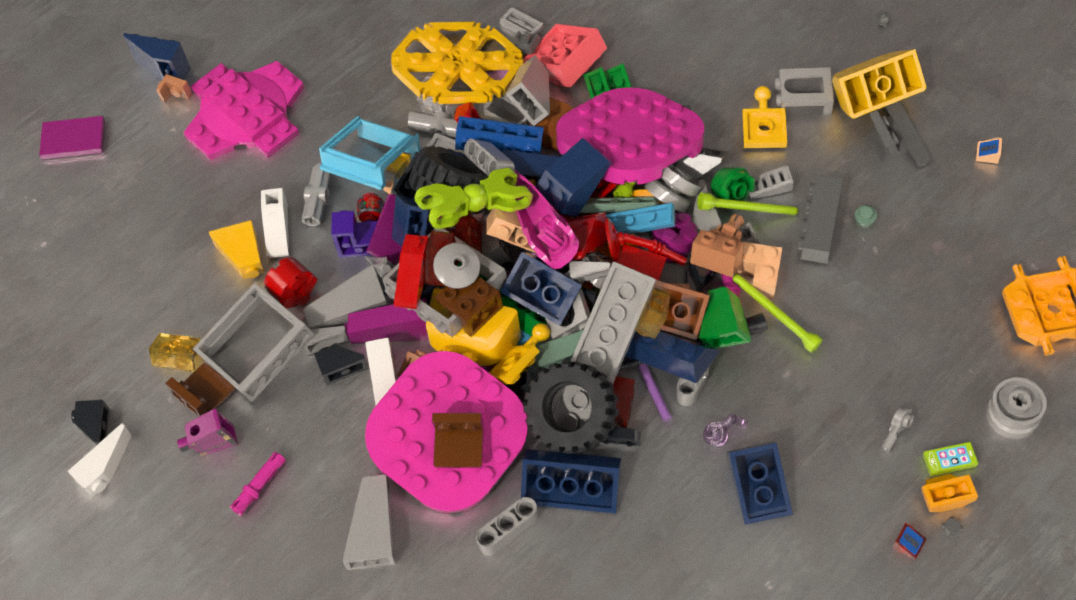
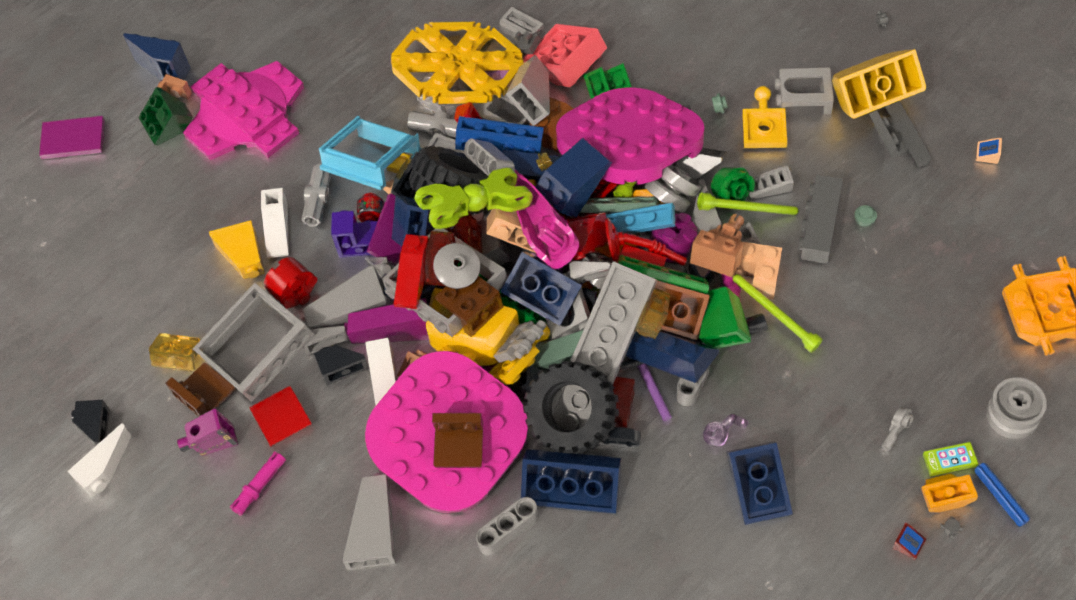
(164, 116): none -> dark green slope
(280, 416): none -> red slope
(520, 341): none -> light grey plate
(544, 161): none -> clear yellow plate
(665, 274): none -> green tile
(719, 103): none -> sand green plate
(1002, 495): none -> blue axle

